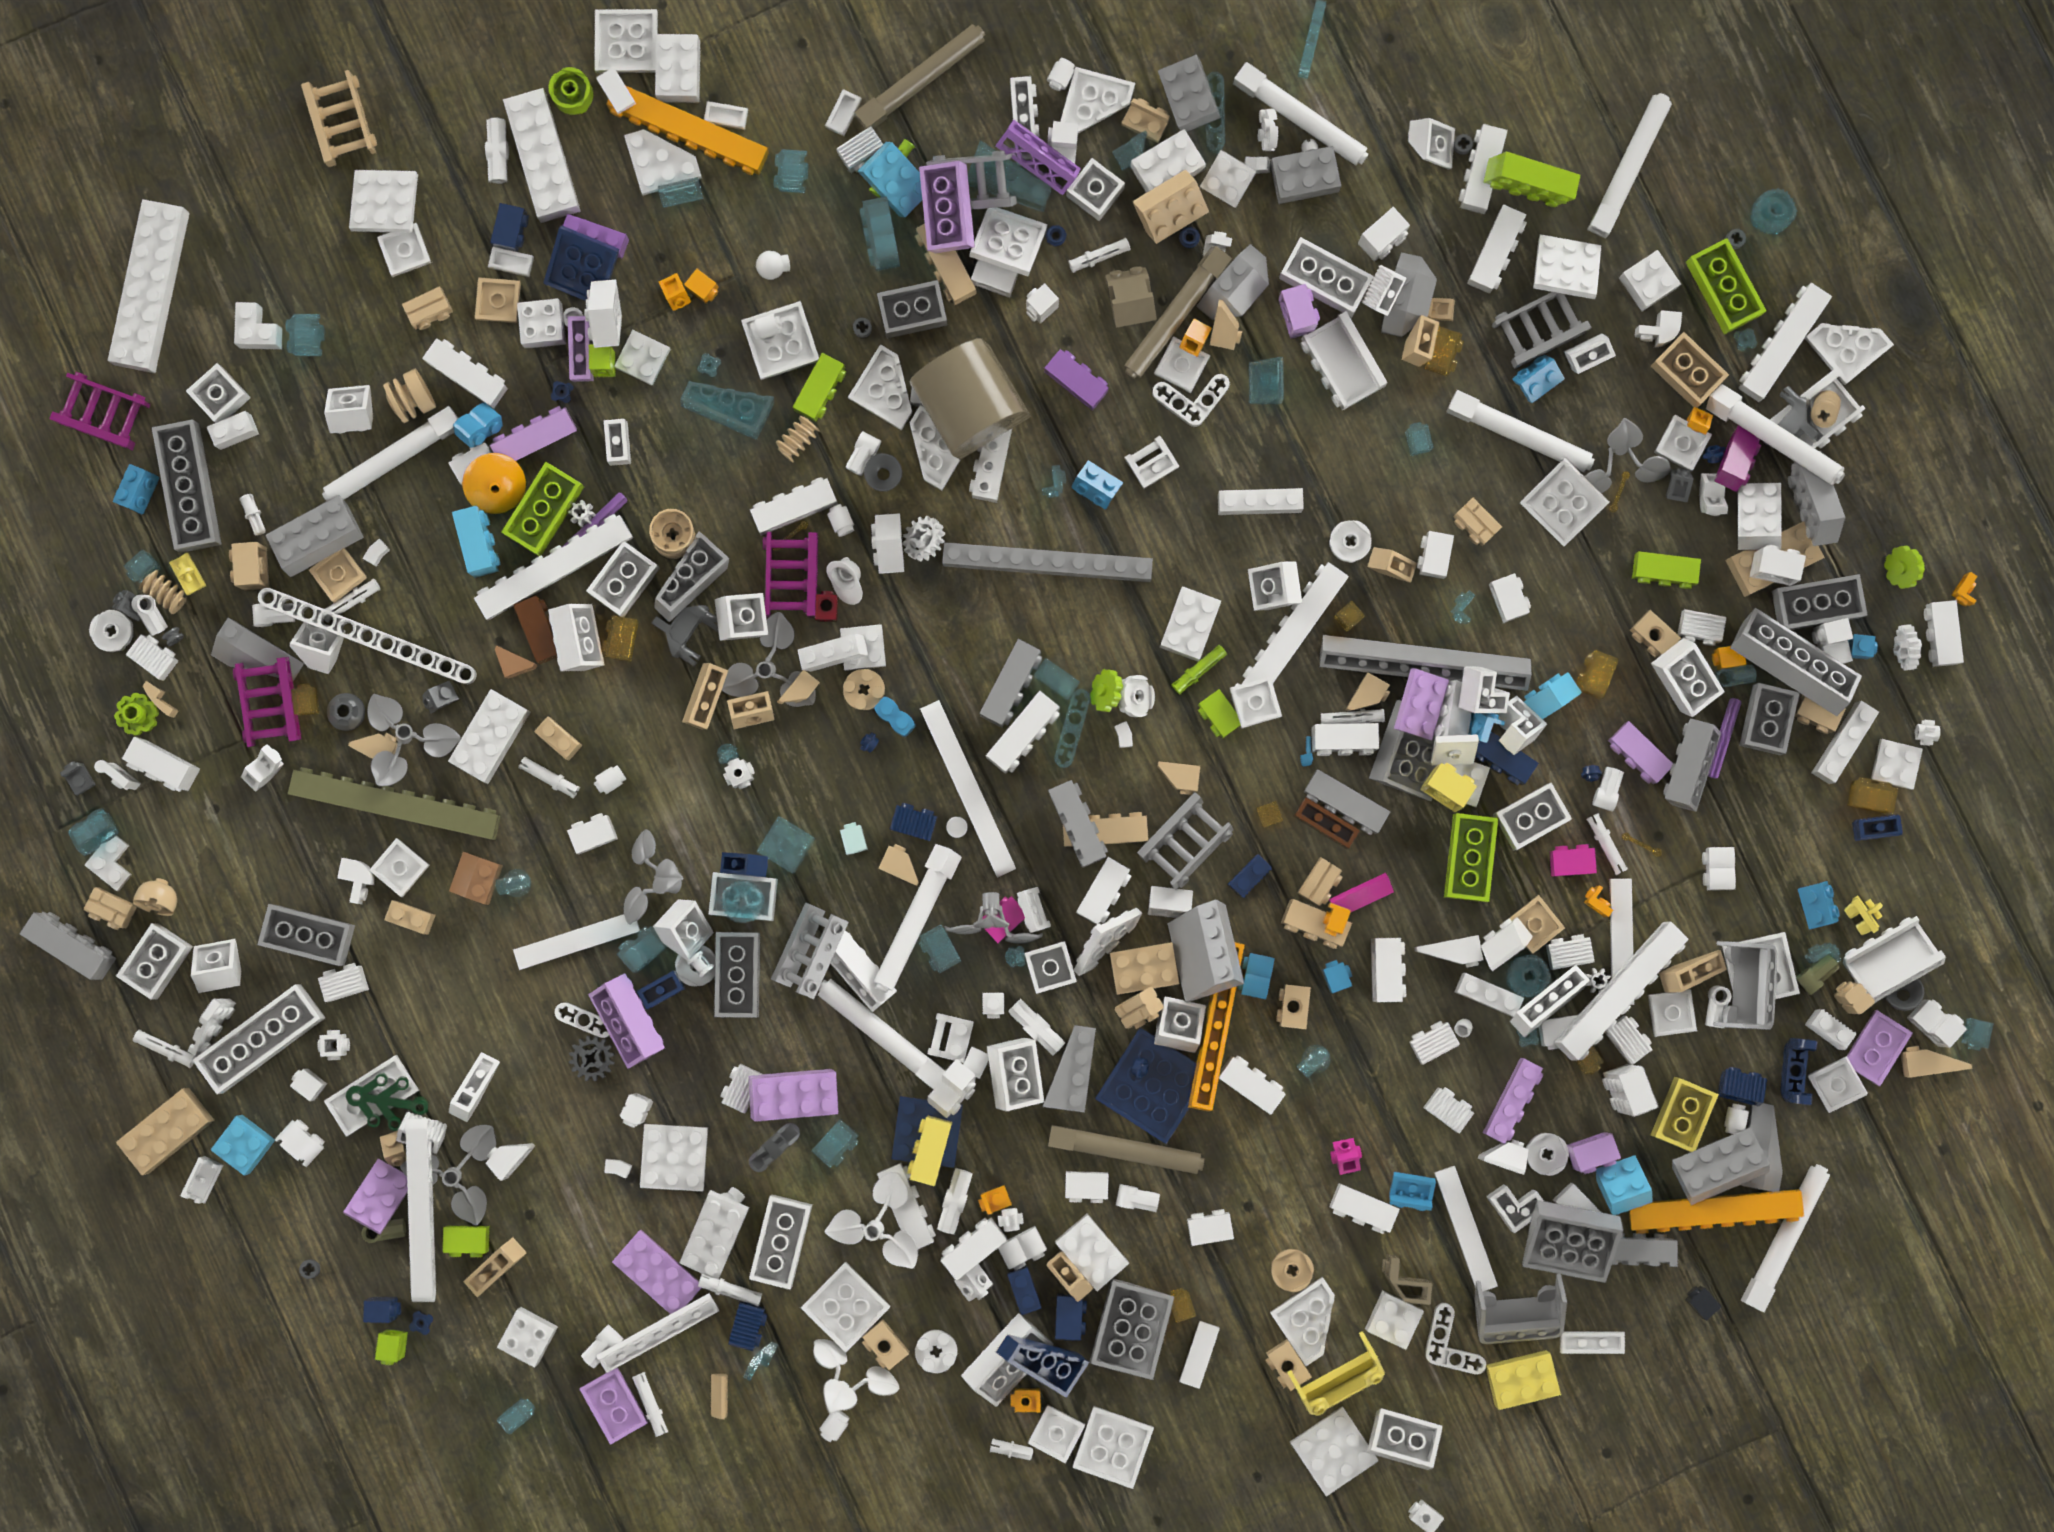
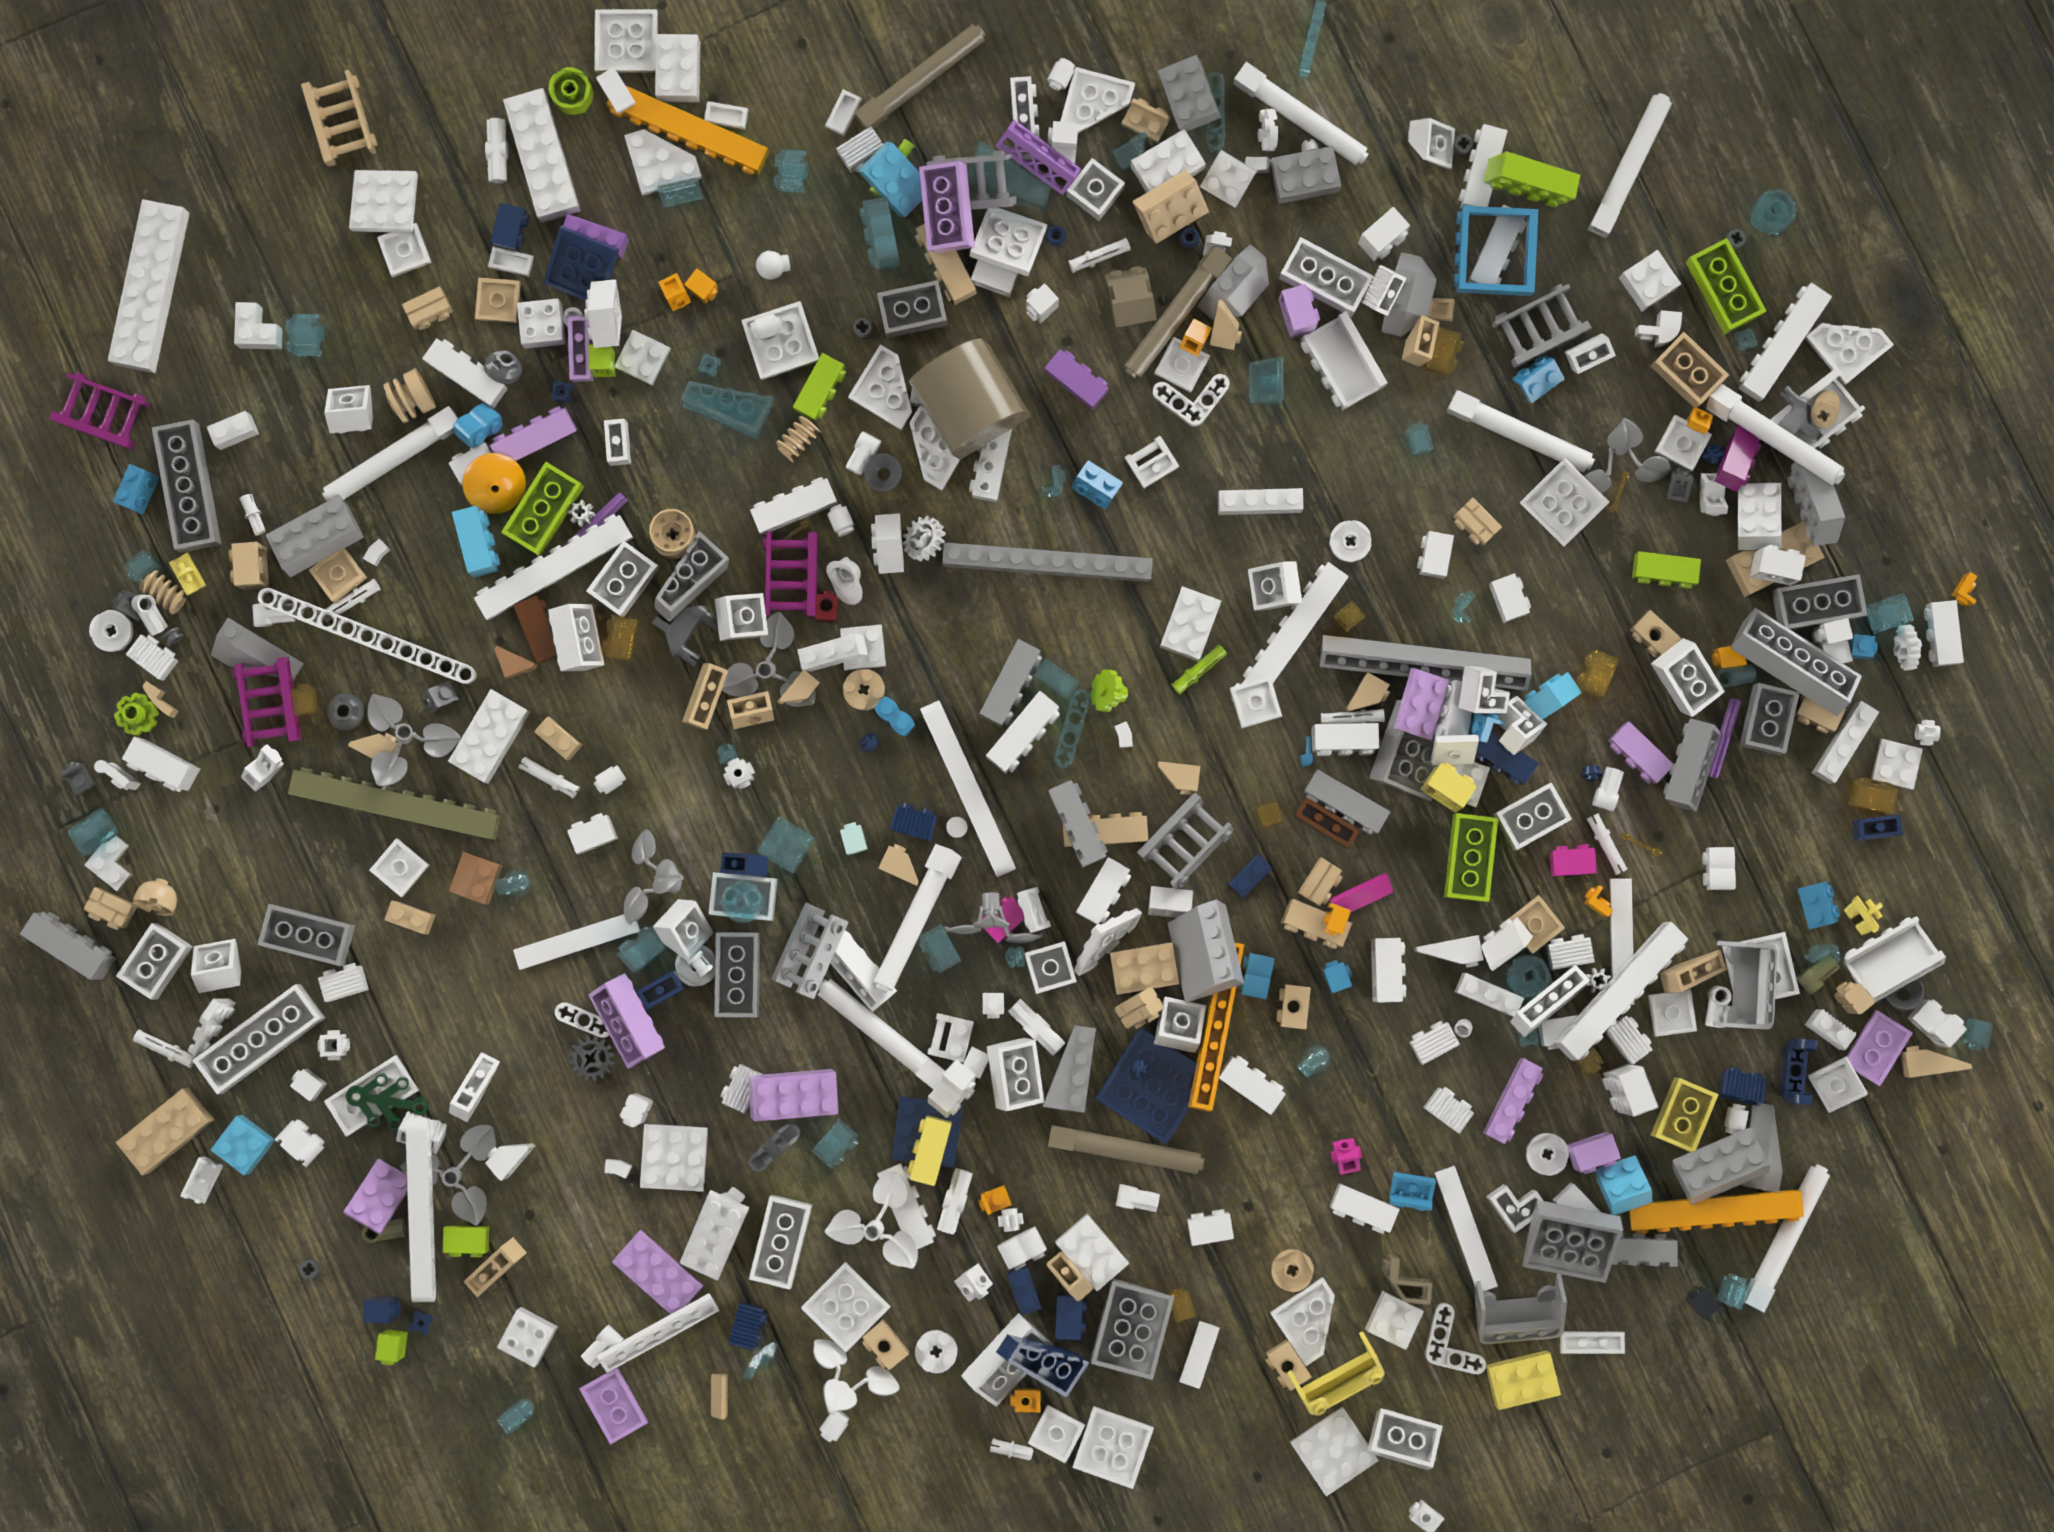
(218, 393): white brick -> none
(317, 647): white slope -> none
(361, 875): white brick -> none
(393, 1151): tan bracket -> none
(503, 372): none -> dark grey piece
(650, 1404): white pin -> none
(728, 1289): white pin -> none
(973, 1248): white brick -> none
(1086, 1186): white brick -> none
(1129, 704): white plate -> none
(1219, 713): lime brick -> none
(1392, 564): tan slope -> none
(1507, 1155): white slope -> none
(1530, 251): none -> dark azure window
(1567, 266): white plate -> none
(1702, 627): white brick -> none
(1733, 1291): none -> clear light blue brick
(1889, 613): none -> clear light blue brick
(1904, 567): lime plant -> none

